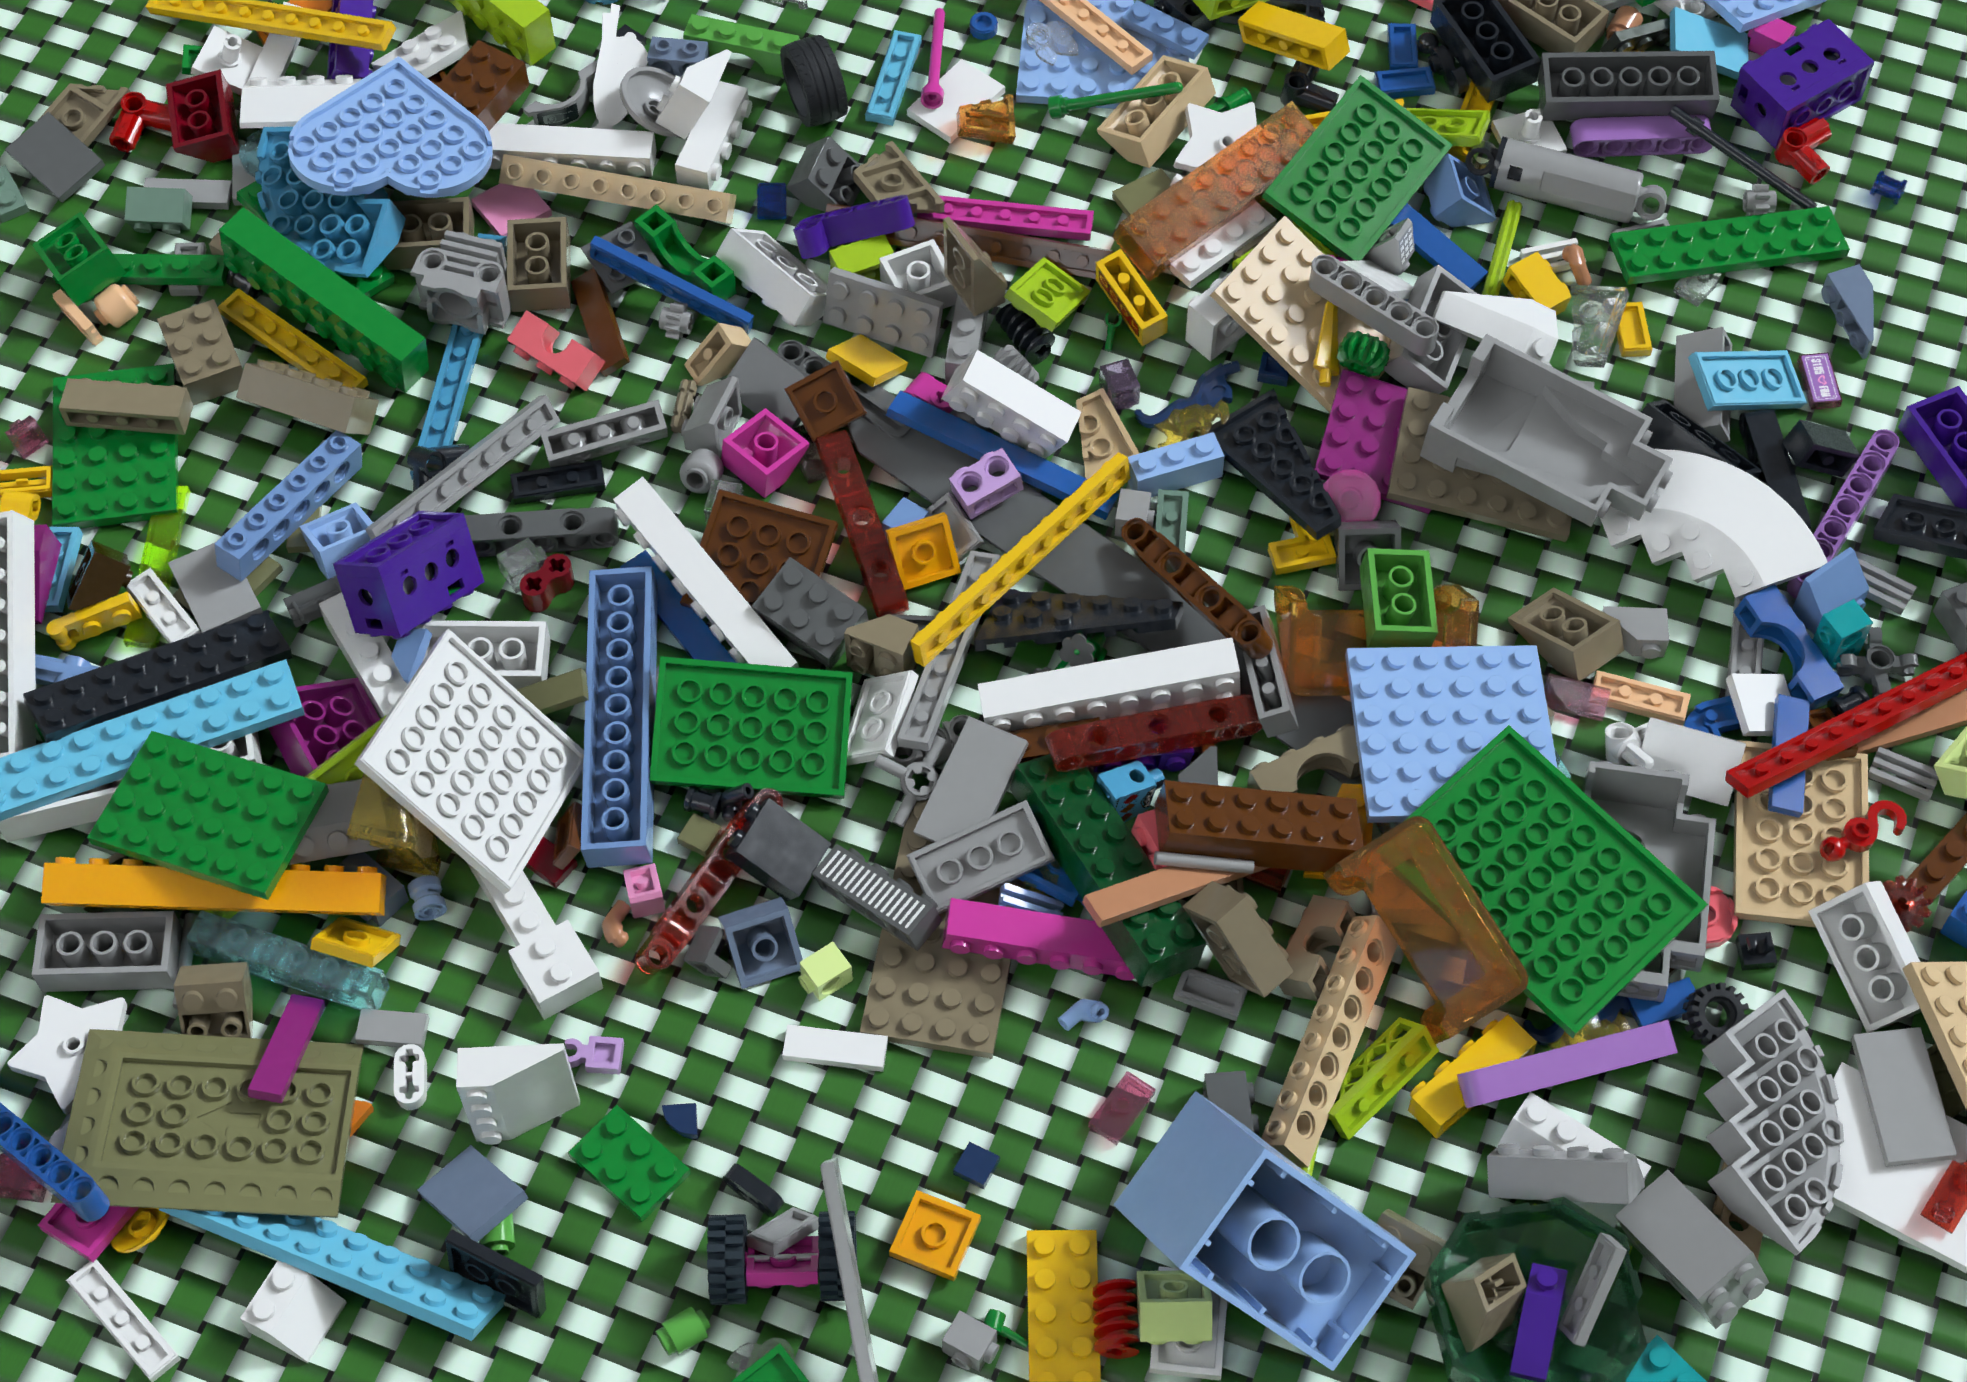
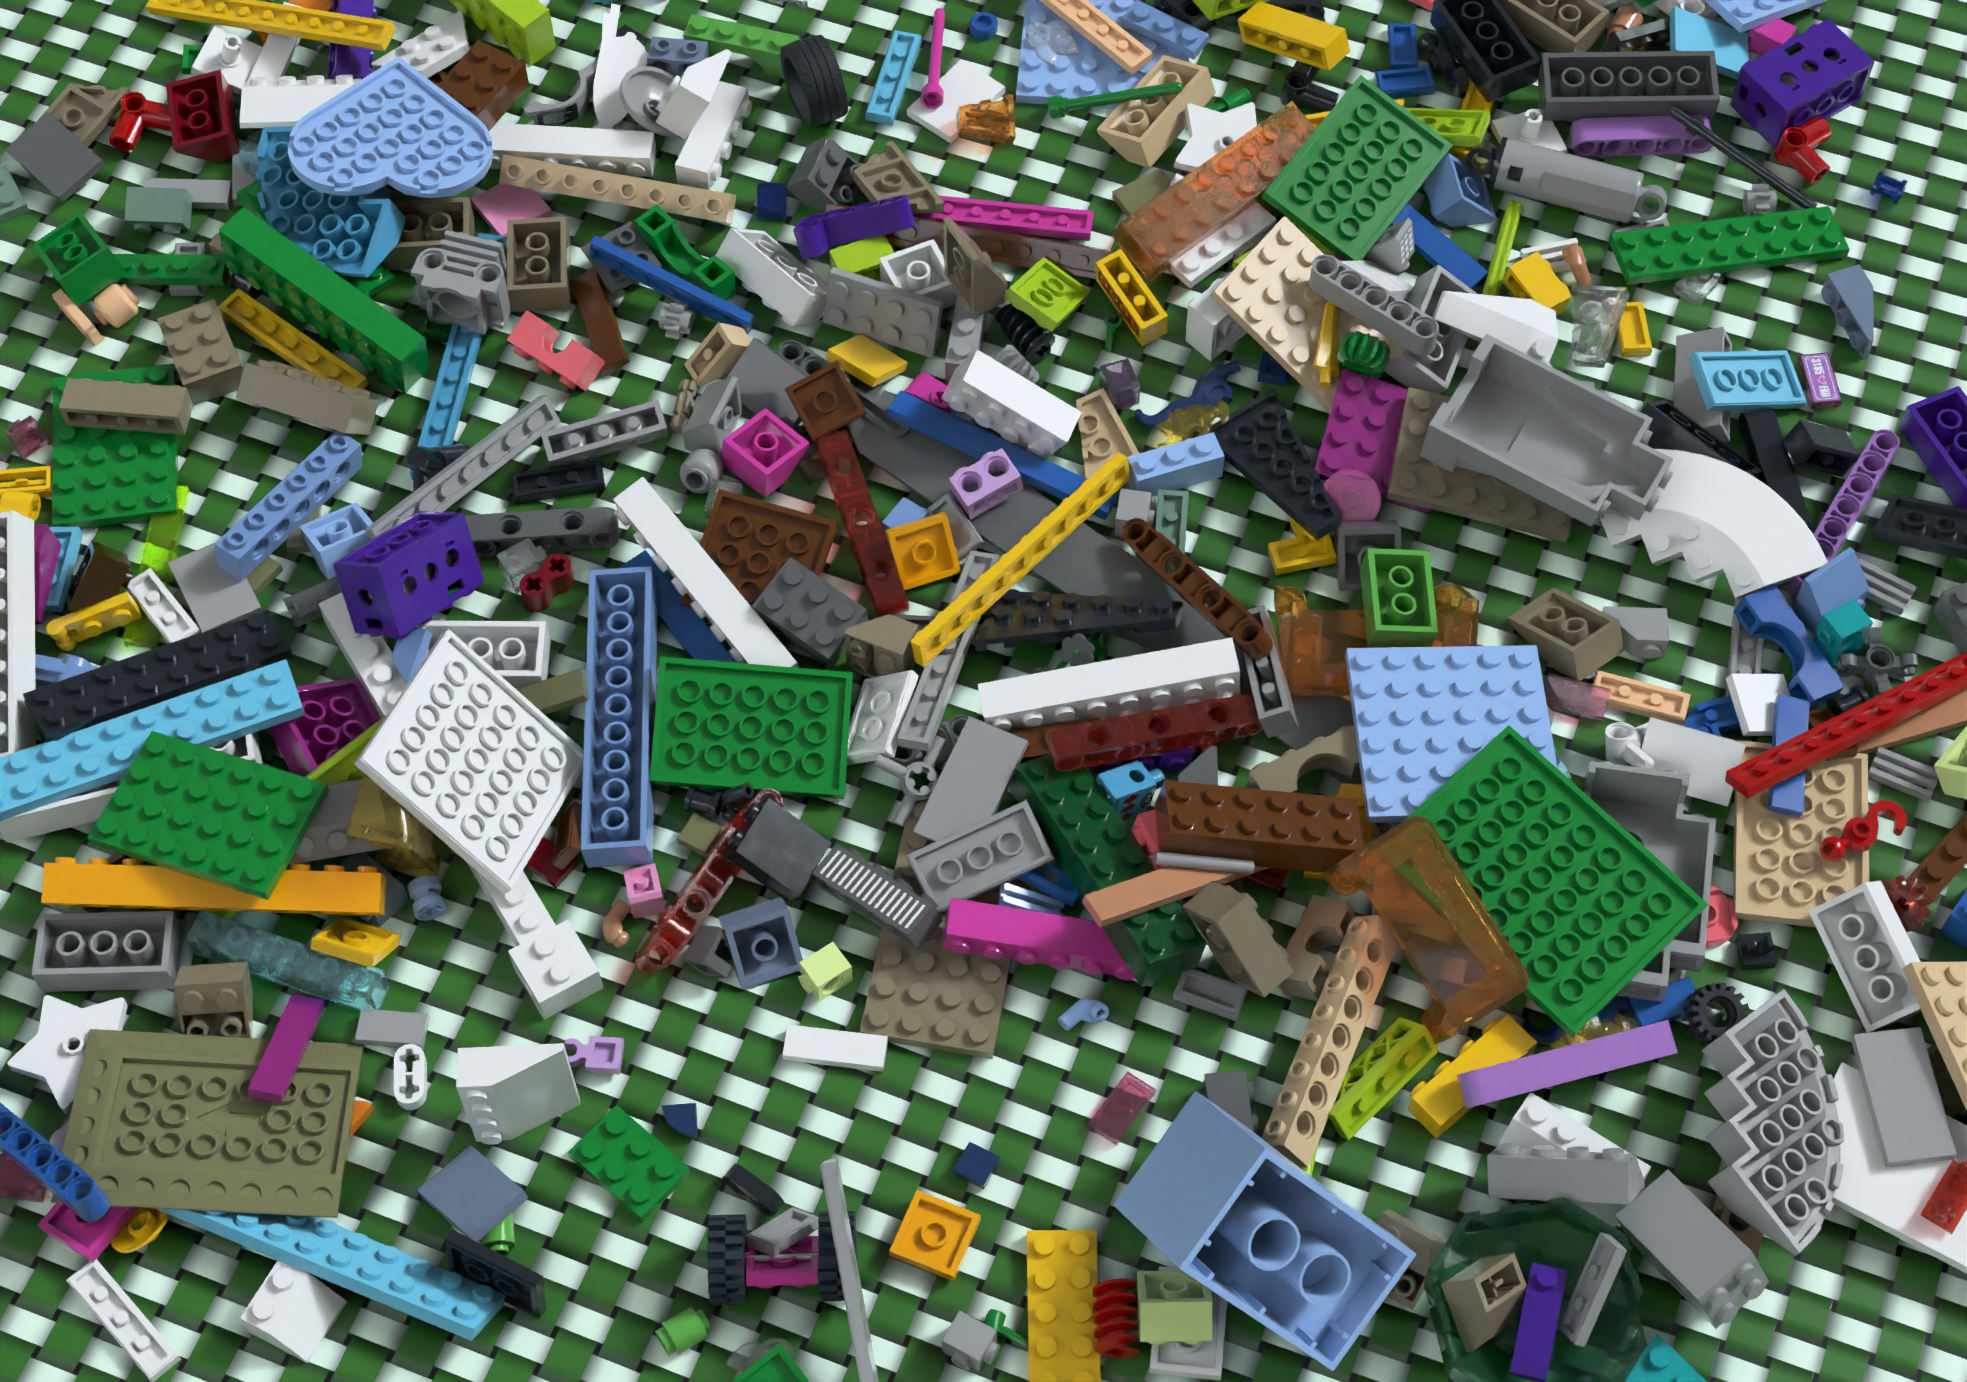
(434, 331): none -> green tile

